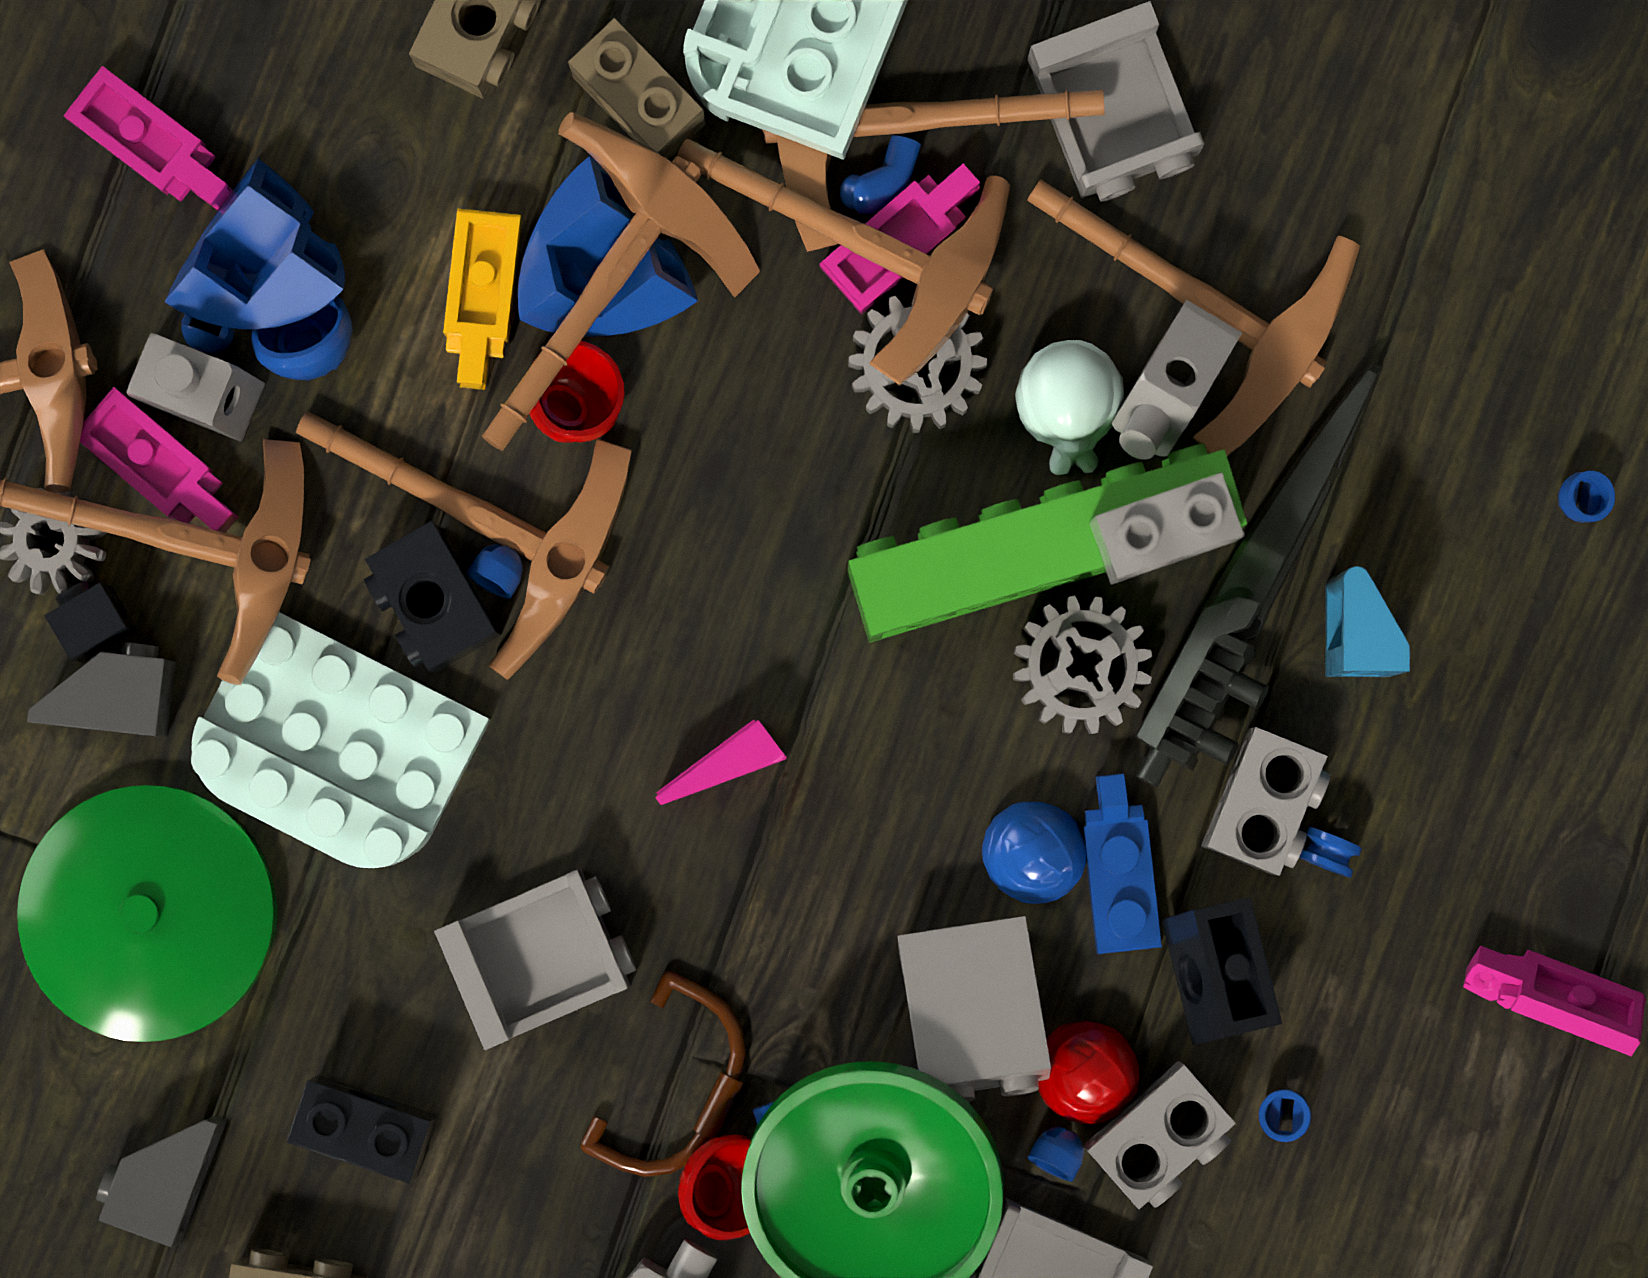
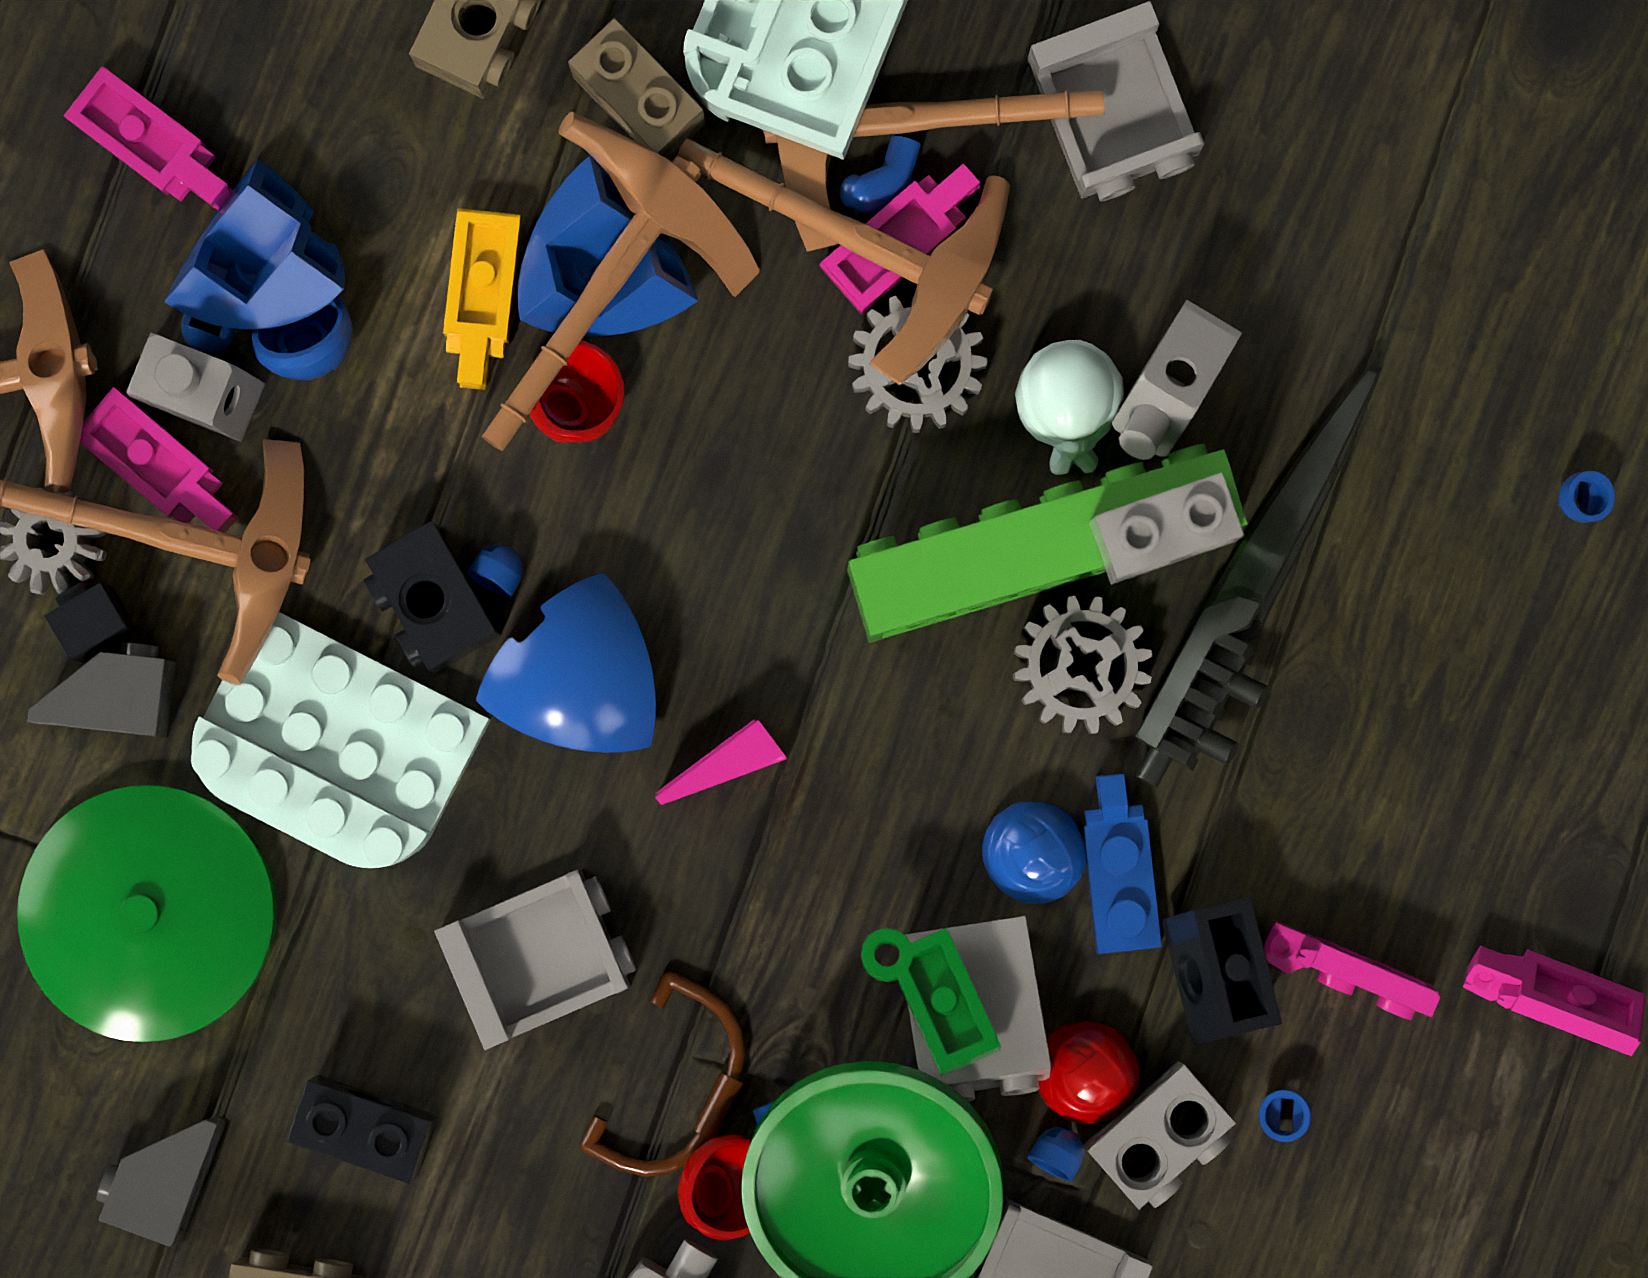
(562, 559): medium nougat piece -> none
(578, 675): none -> blue brick
(937, 995): none -> green hinge
(1250, 795): light grey brick -> none
(1280, 350): medium nougat piece -> none
(1330, 852): blue bush -> none
(1344, 969): none -> dark pink hinge
(1361, 630): dark azure tile -> none

